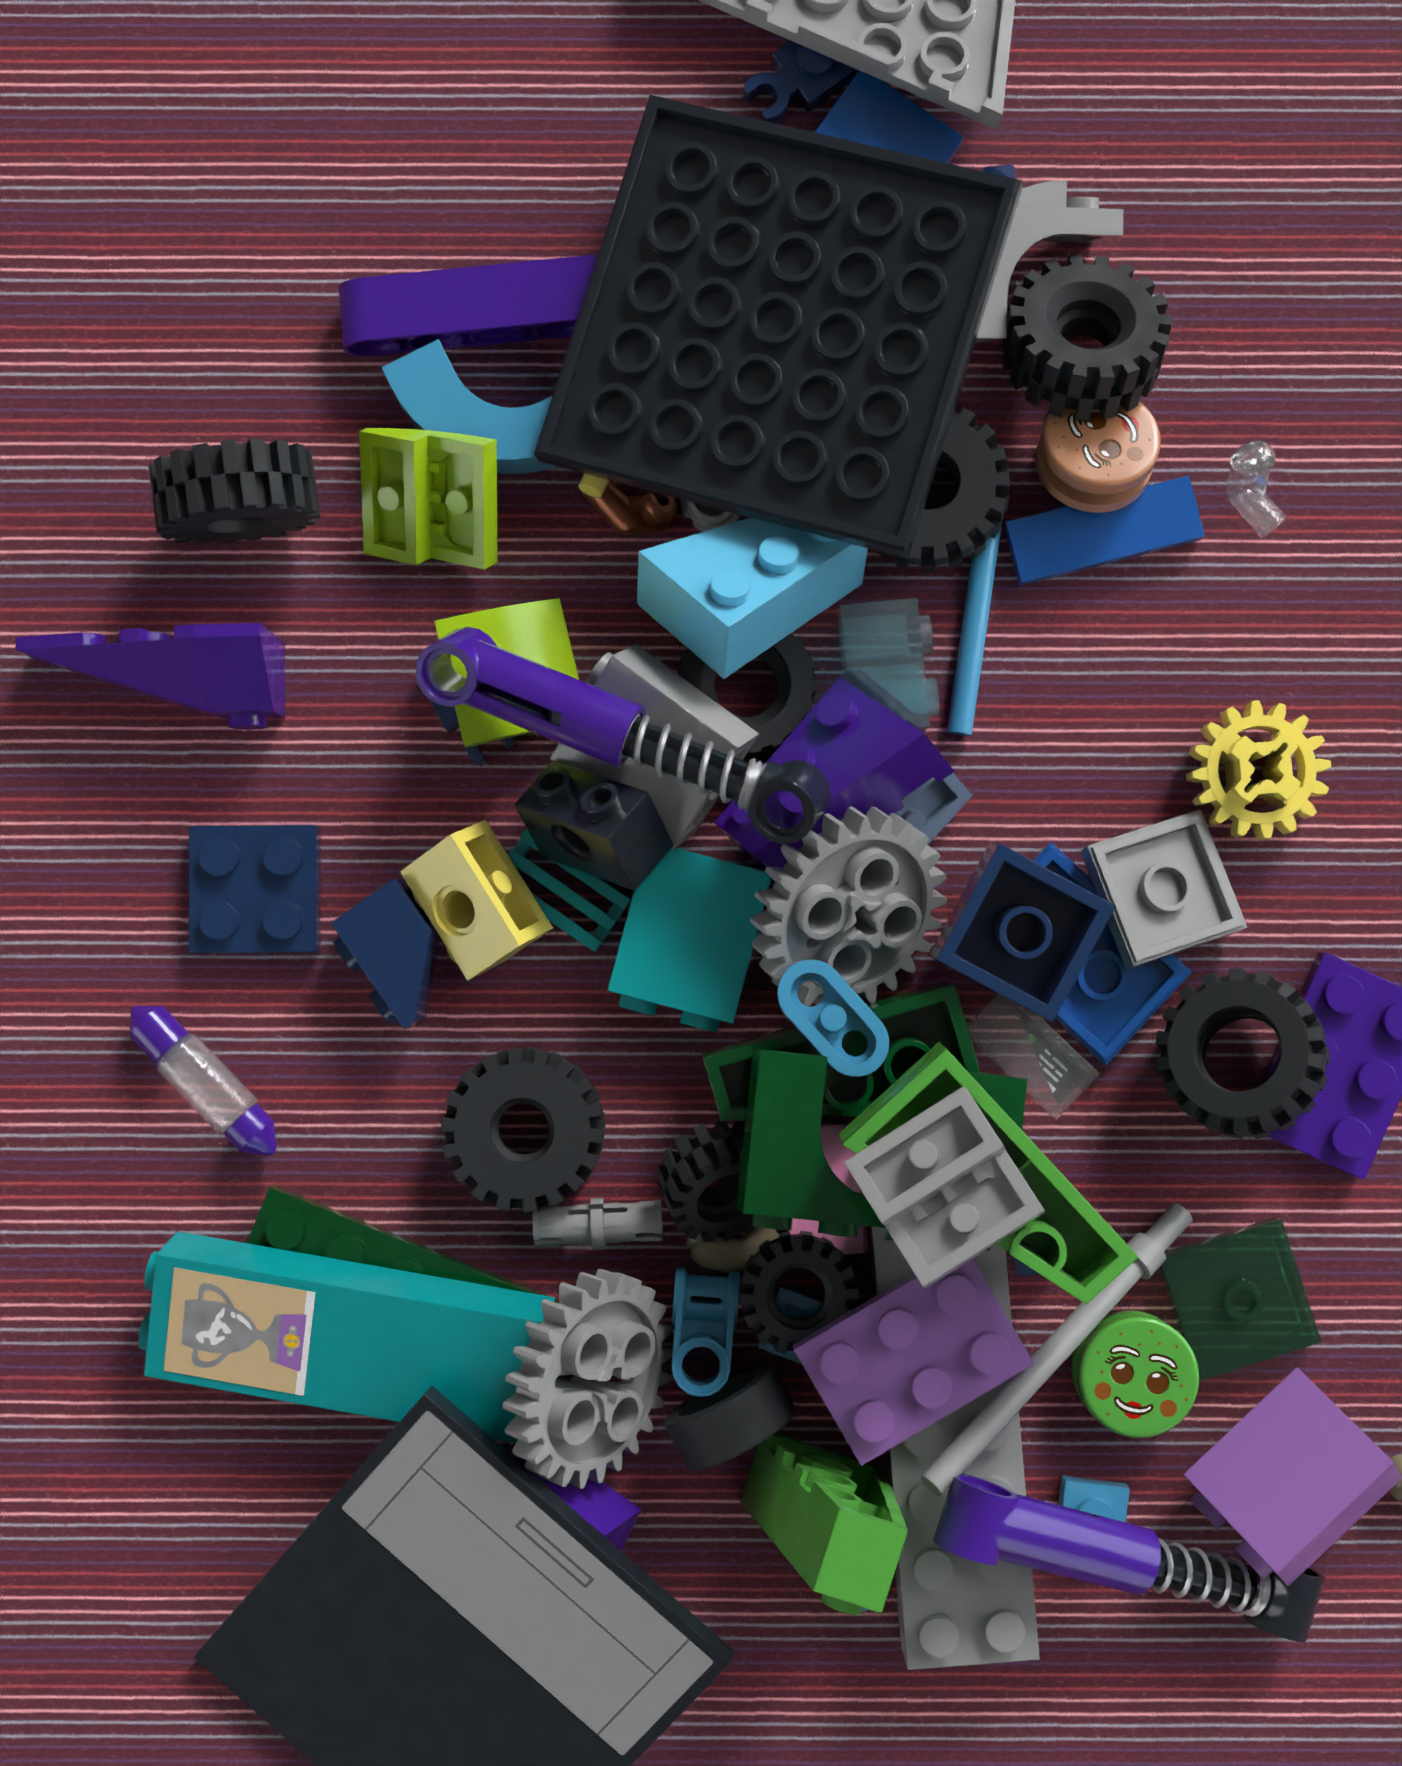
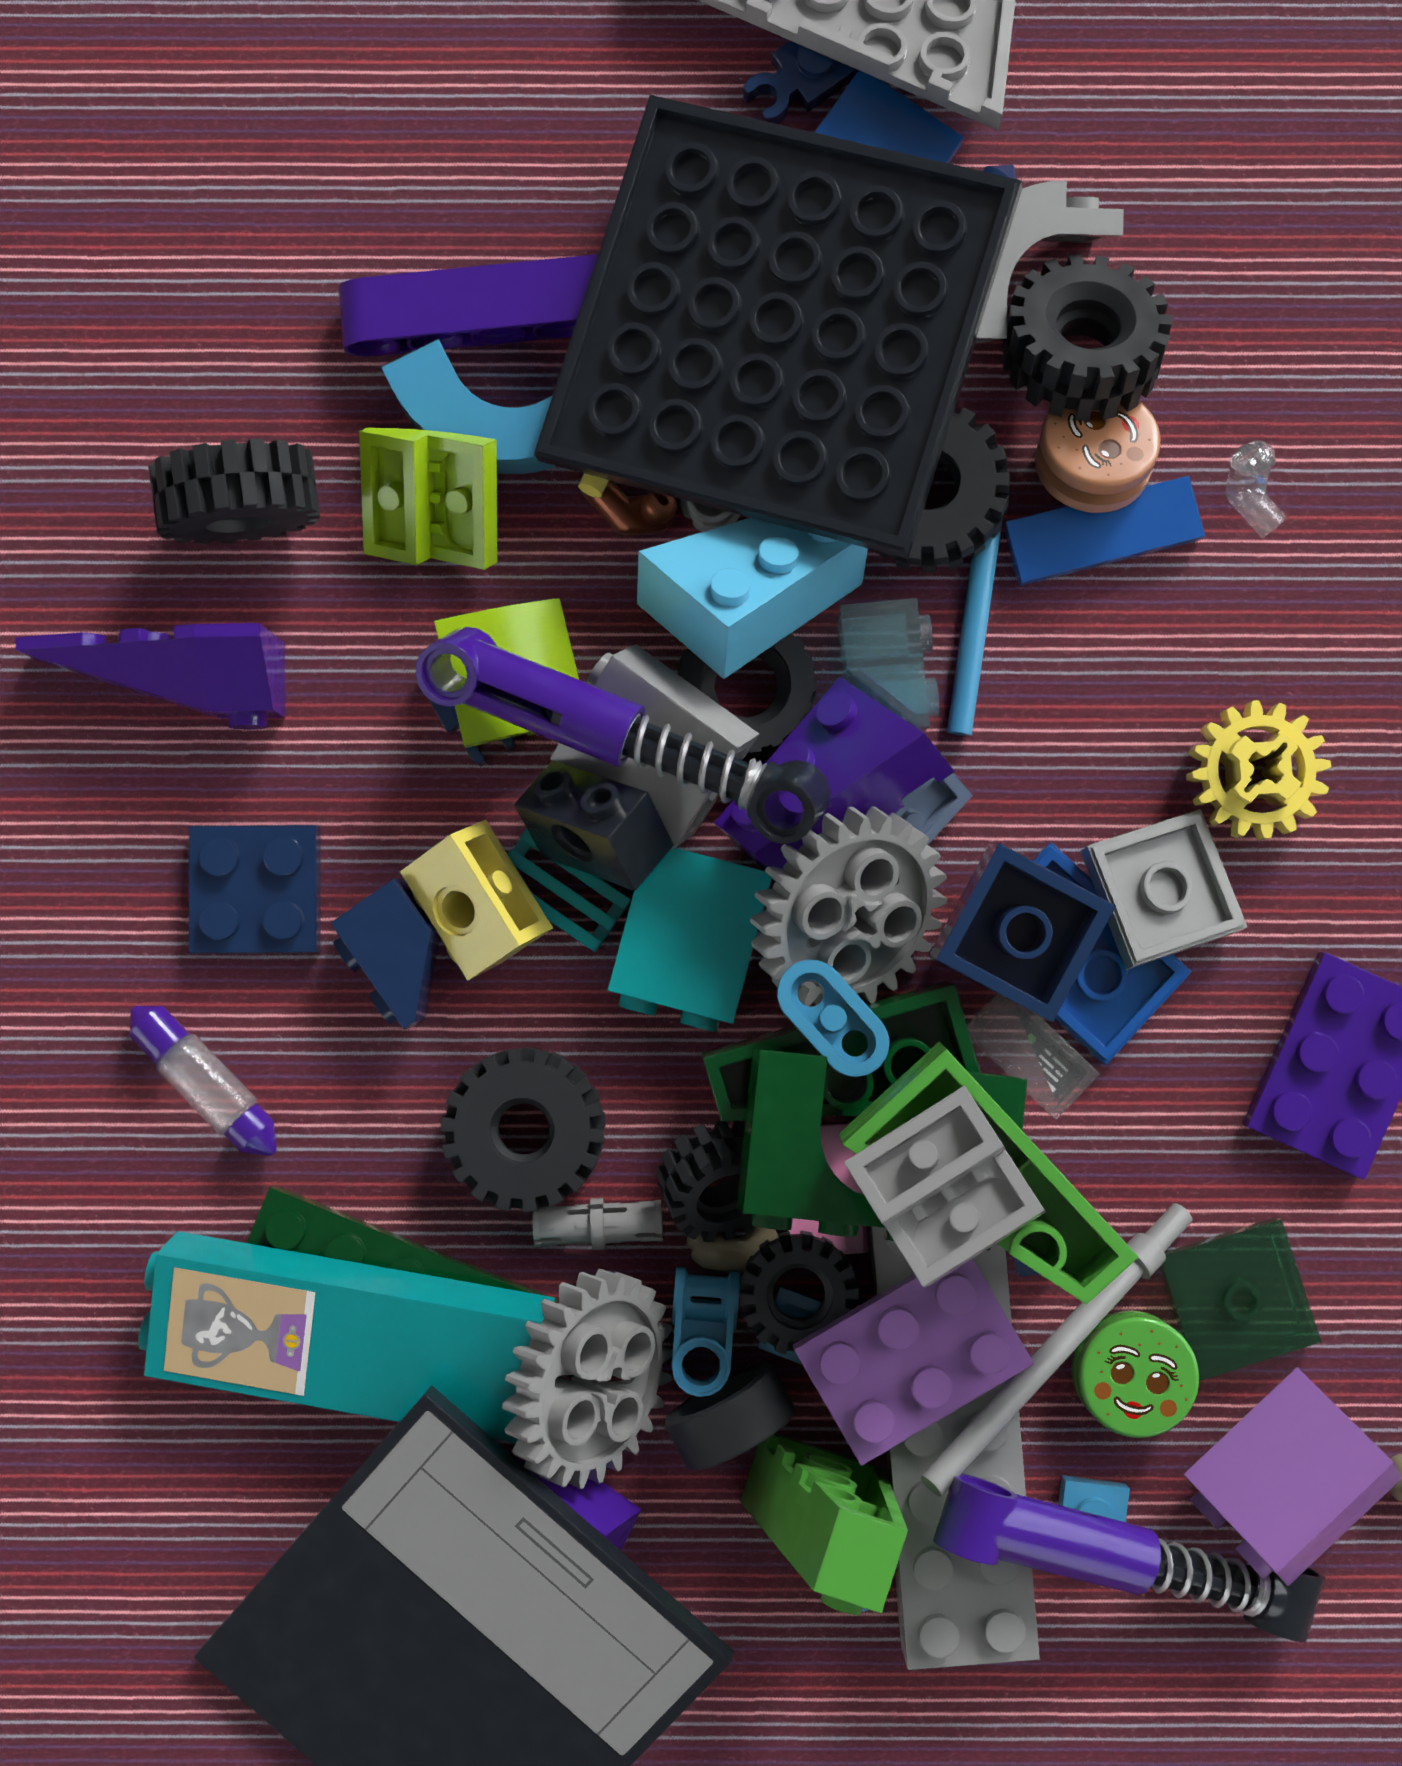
(1231, 999): black tyre -> none

